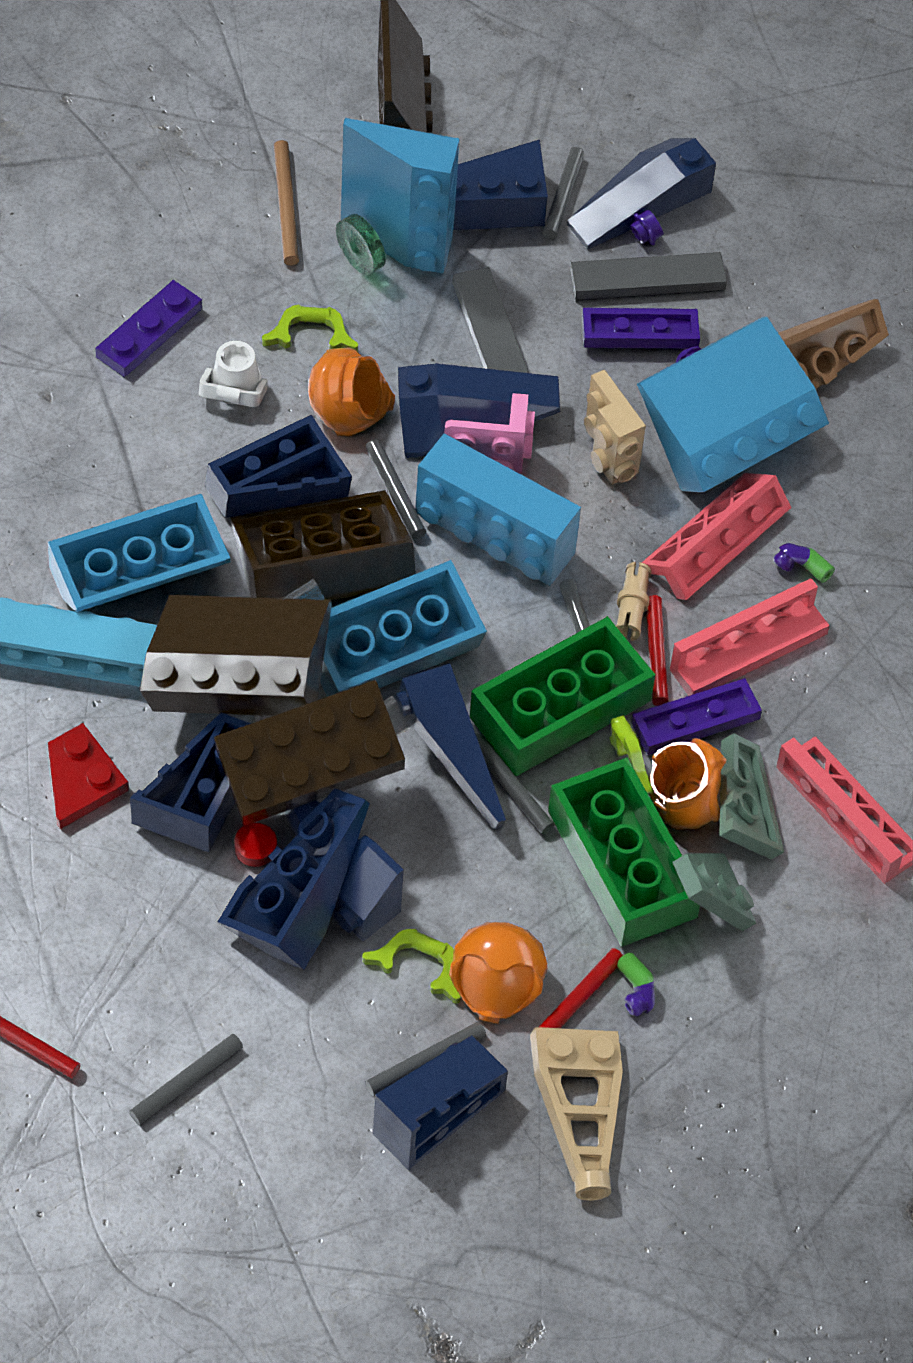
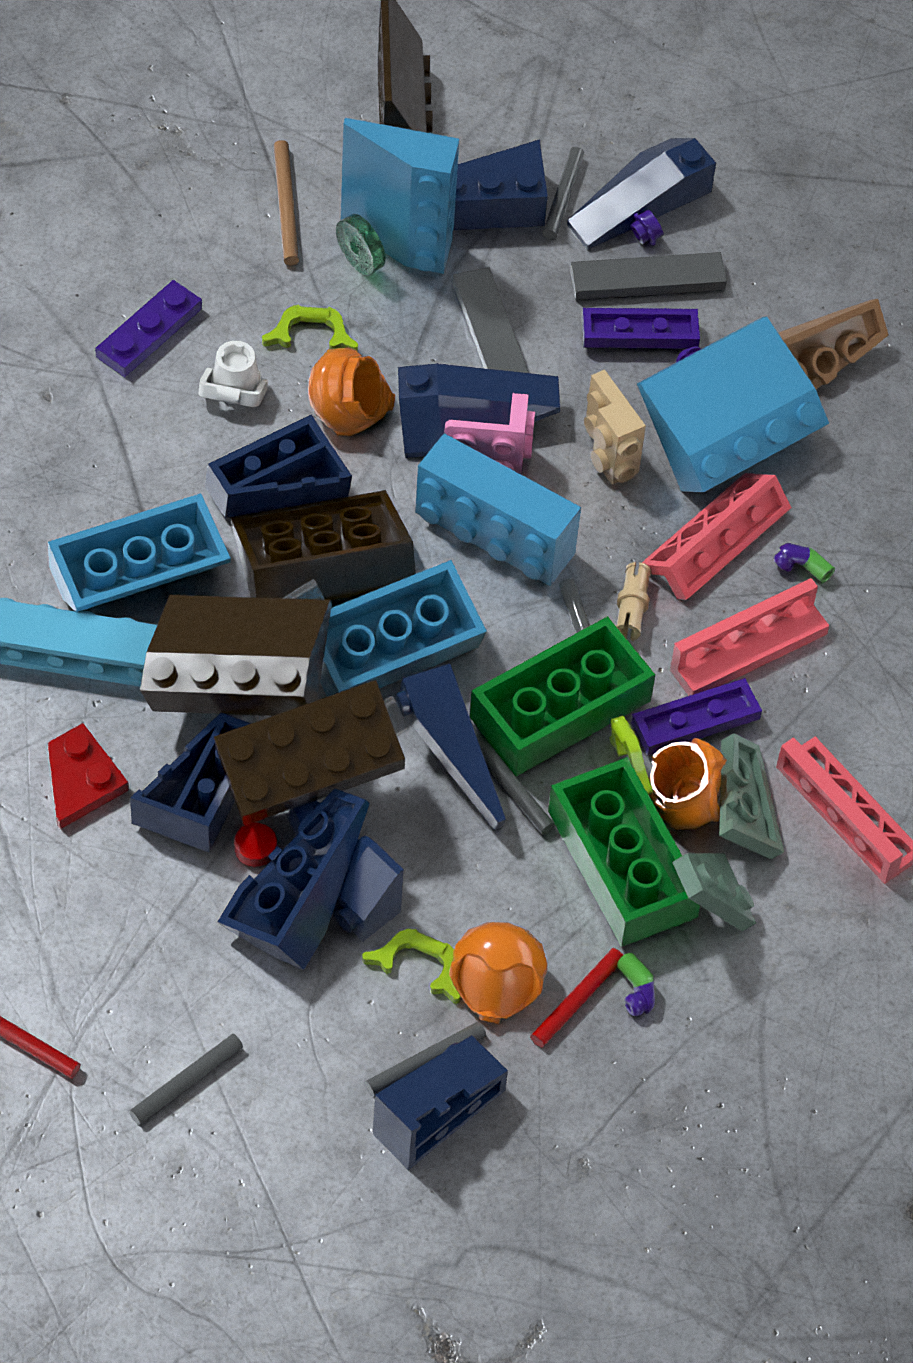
(395, 489): dark grey bar -> none
(580, 1054): tan plate -> none
(657, 650): red bar -> none

